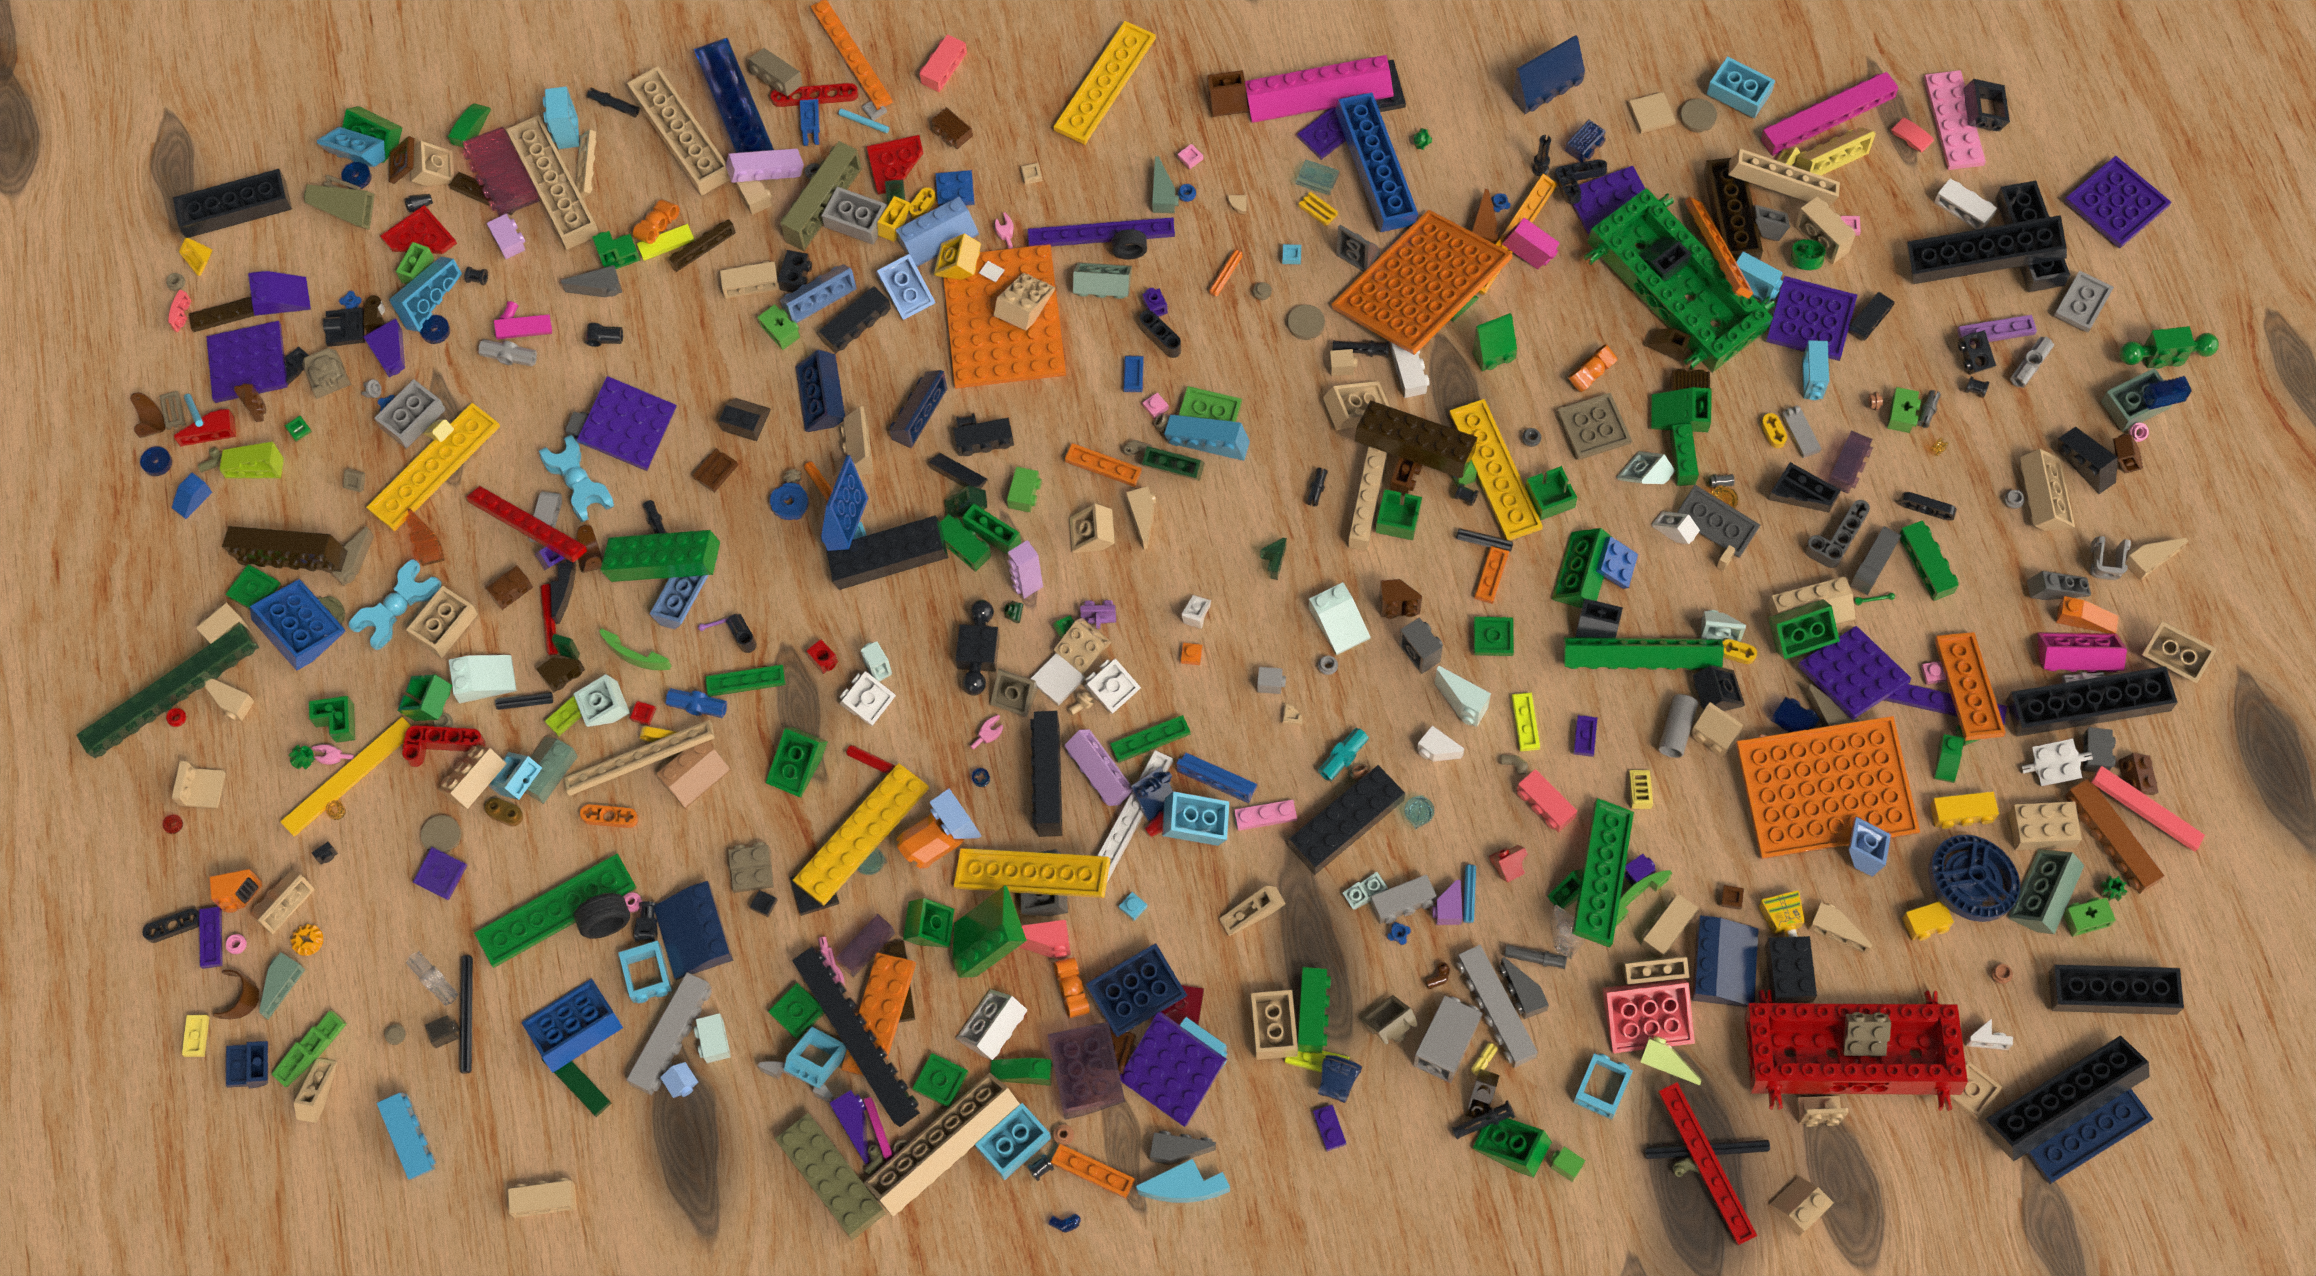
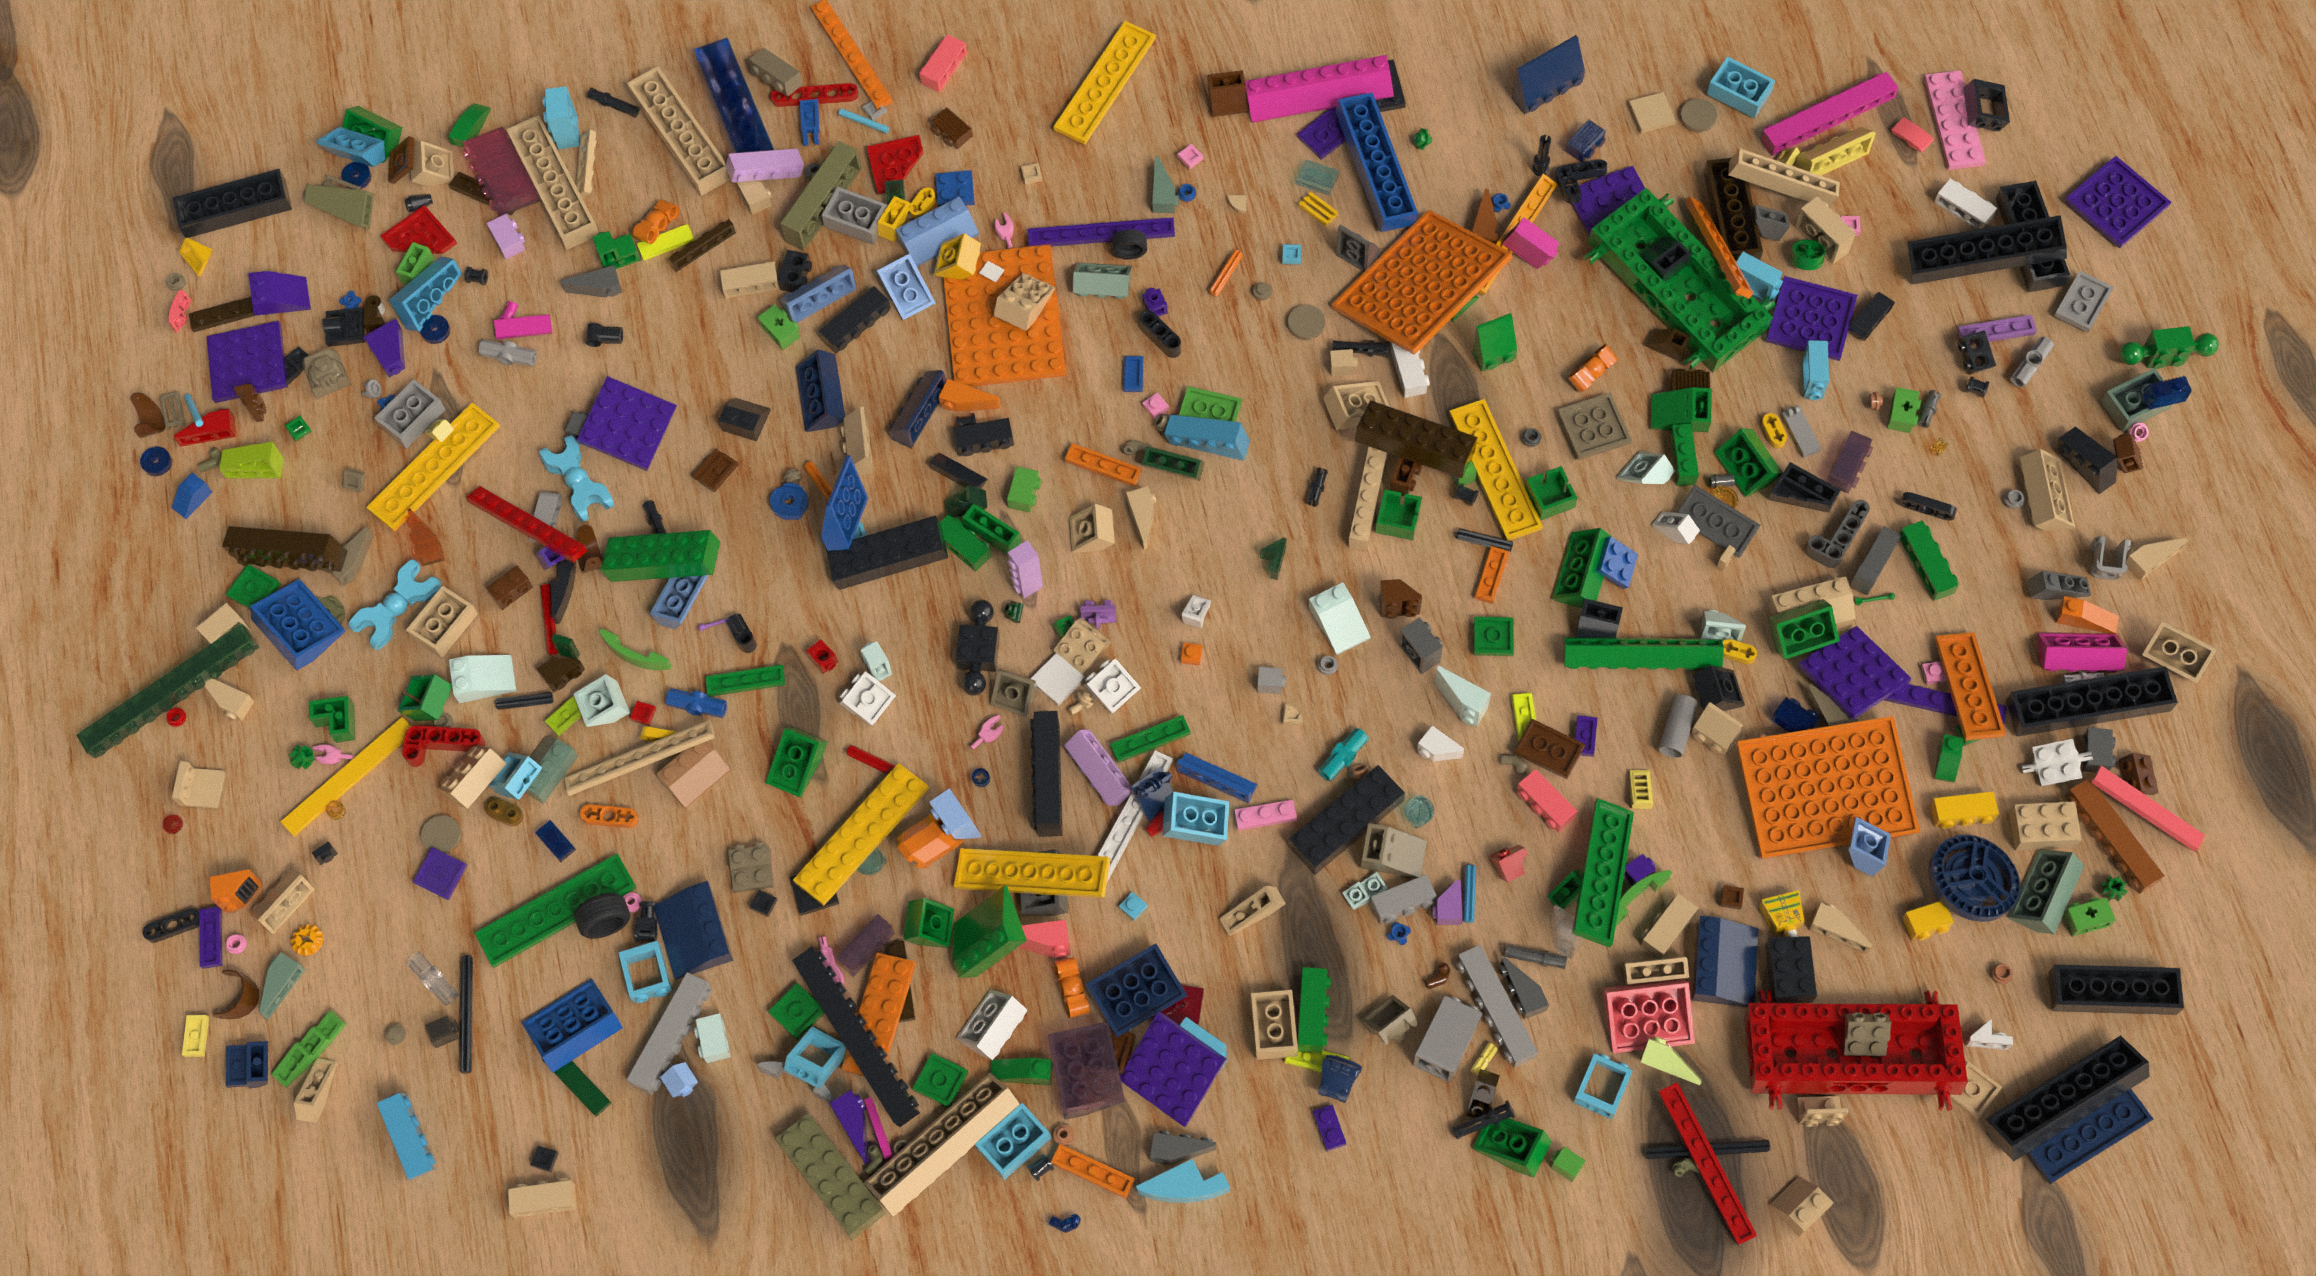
(544, 1159): none -> black plate
(555, 841): none -> clear blue plate
(965, 398): none -> orange slope
(1393, 851): none -> slope
(1549, 749): none -> reddish brown tile
(1748, 462): none -> green slope

